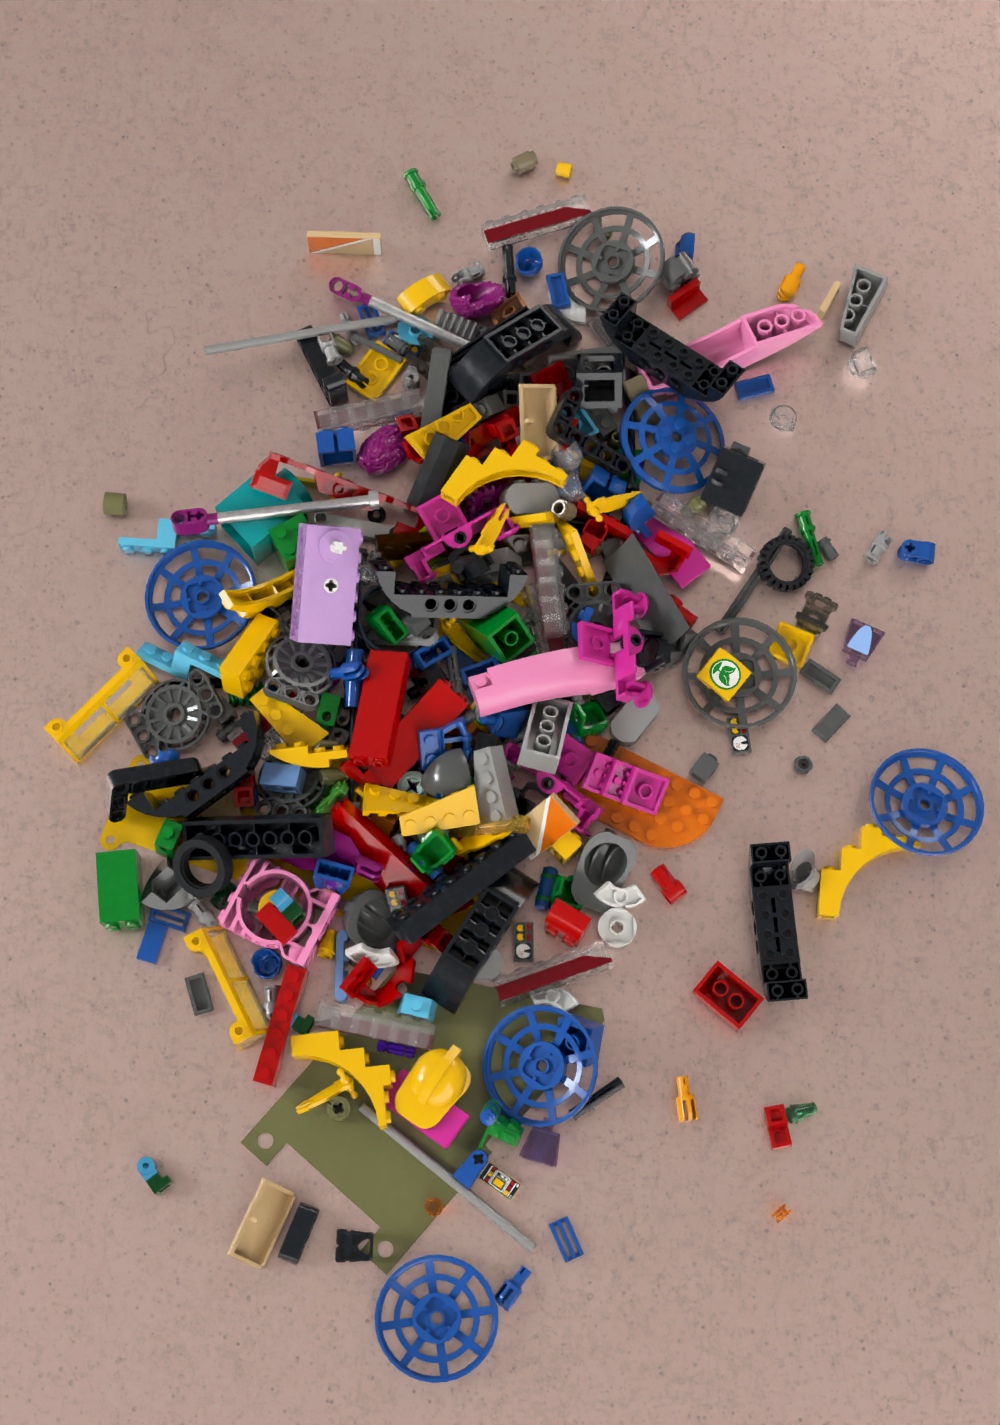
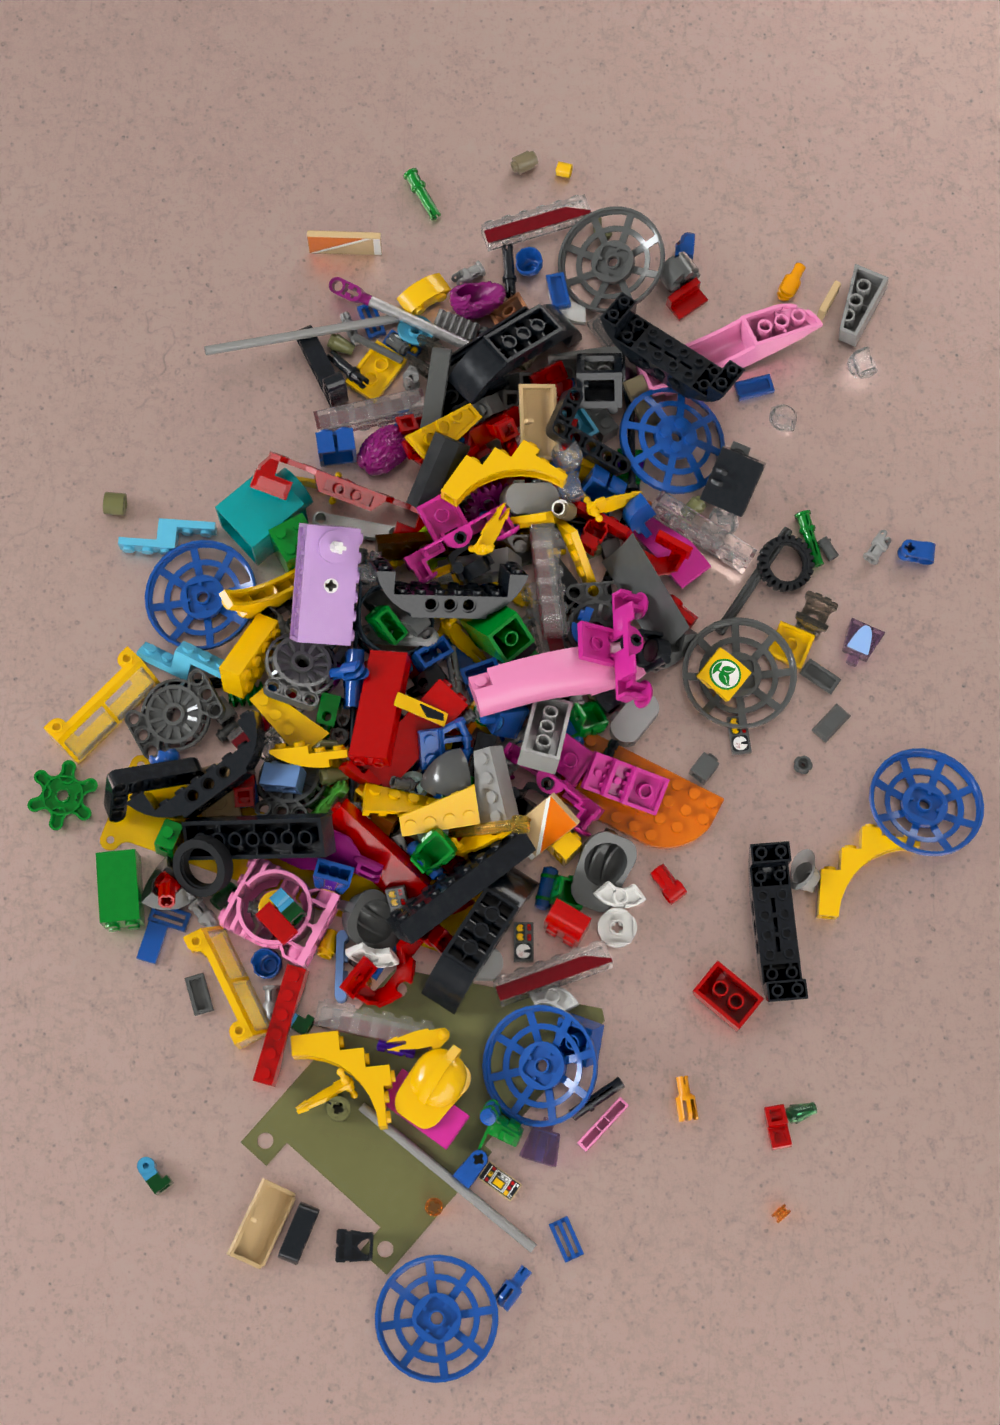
(53, 786): none -> green plate
(167, 889): none -> red piece
(198, 521): flat silver piece -> none
(330, 351): light grey piece -> none
(381, 511): black plate -> none
(406, 784): none -> dark grey pin
(417, 1007): medium azure torso -> none
(421, 709): none -> yellow sticker
(422, 1039): none -> yellow piece
(602, 1124): none -> bright pink piece
(614, 441): olive cone -> none

